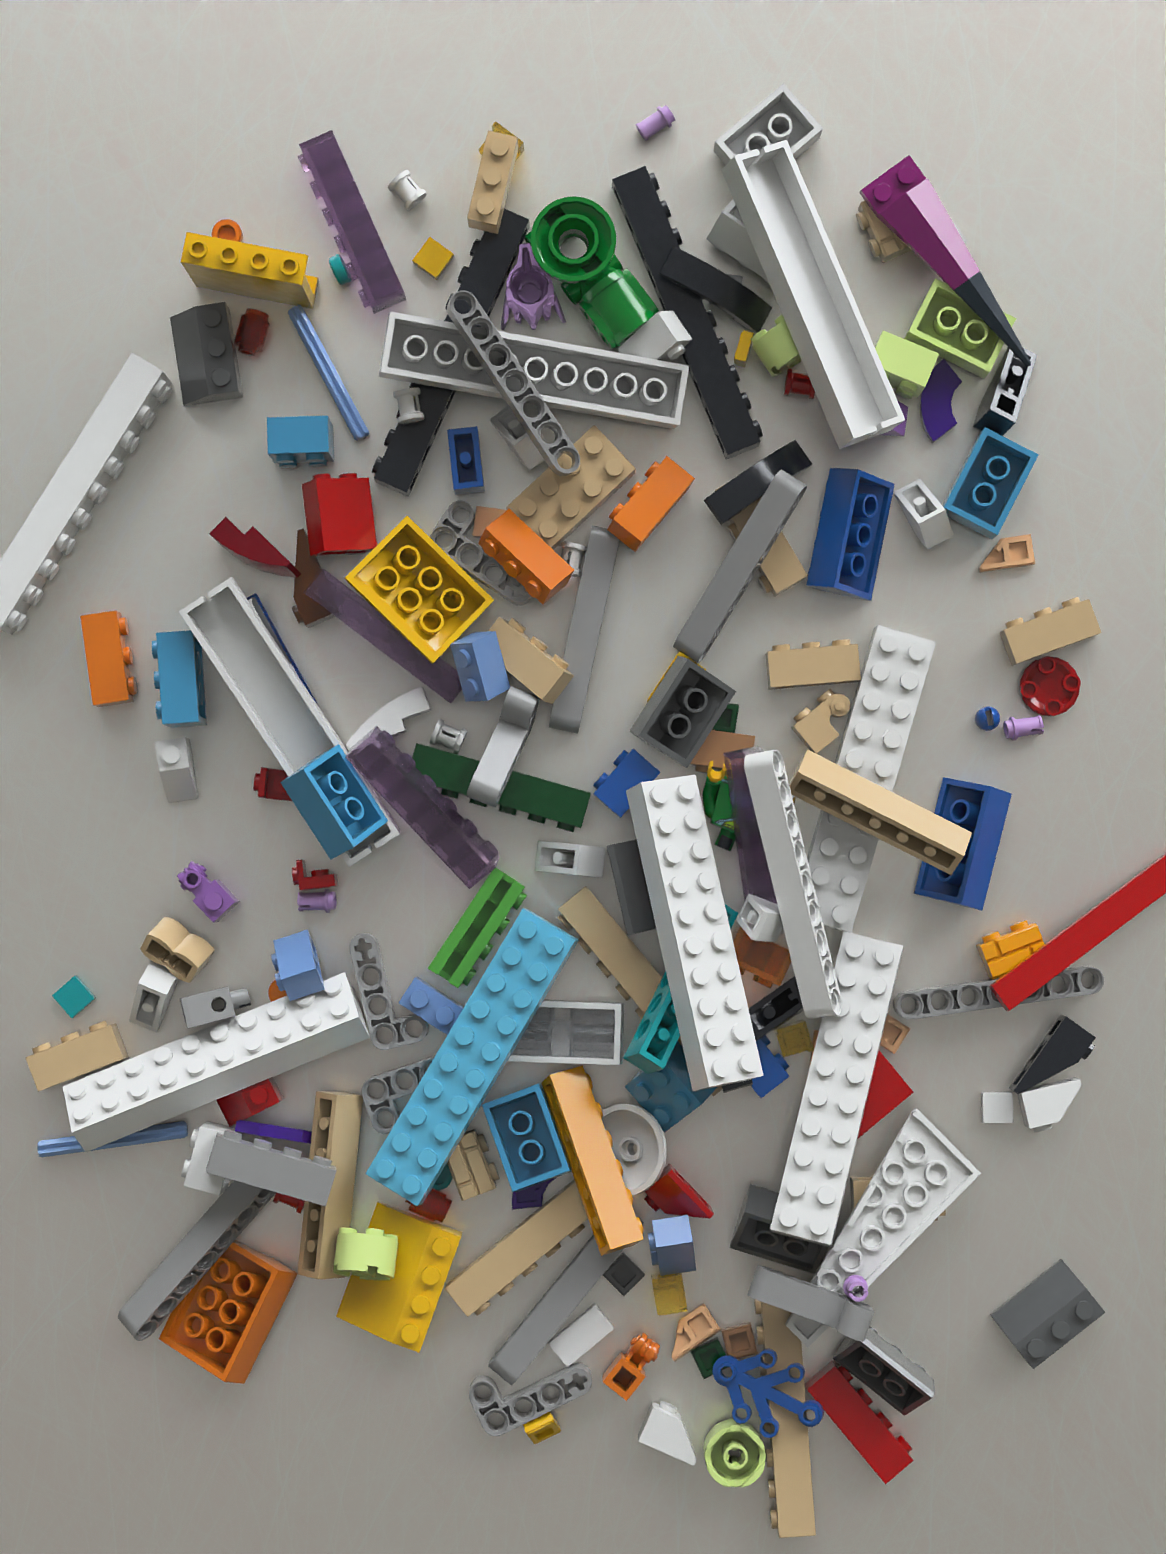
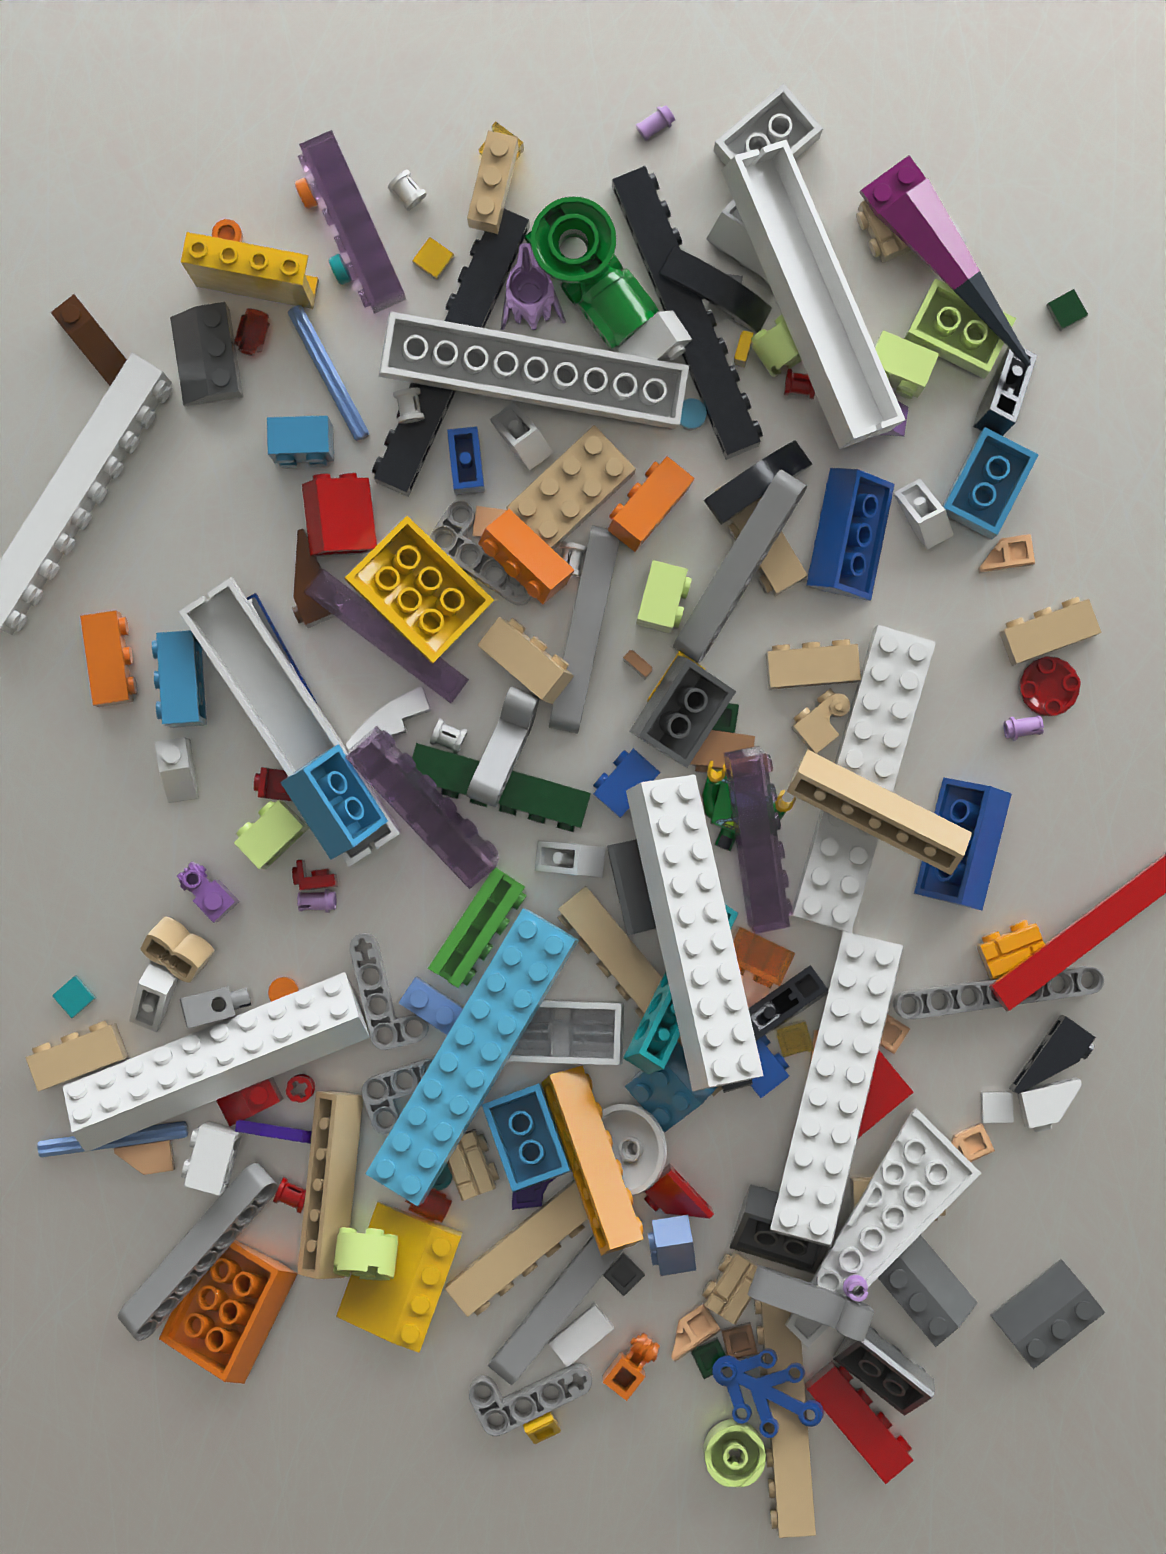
(90, 338): none -> reddish brown slope
(148, 1157): none -> light nougat tile
(253, 549): dark red slope -> none
(270, 834): none -> yellowish green brick
(271, 1168): light grey brick -> none
(297, 965): medium blue brick -> none
(306, 193): none -> orange tile
(309, 1091): none -> red bush
(480, 666): medium blue brick -> none
(512, 368): light grey beam -> none
(638, 664): none -> medium nougat tile
(662, 596): none -> yellowish green brick
(666, 1432): white slope -> none
(669, 1294): clear yellow panel -> none
(693, 414): none -> medium azure tile
(729, 1292): none -> tan brick
(760, 919): white slope -> none
(793, 884): white beam -> none
(928, 1291): none -> dark grey slope
(936, 401): dark purple tile -> none
(973, 1142): none -> light nougat tile
(981, 718): blue hinge -> none
(1067, 309): none -> dark green tile

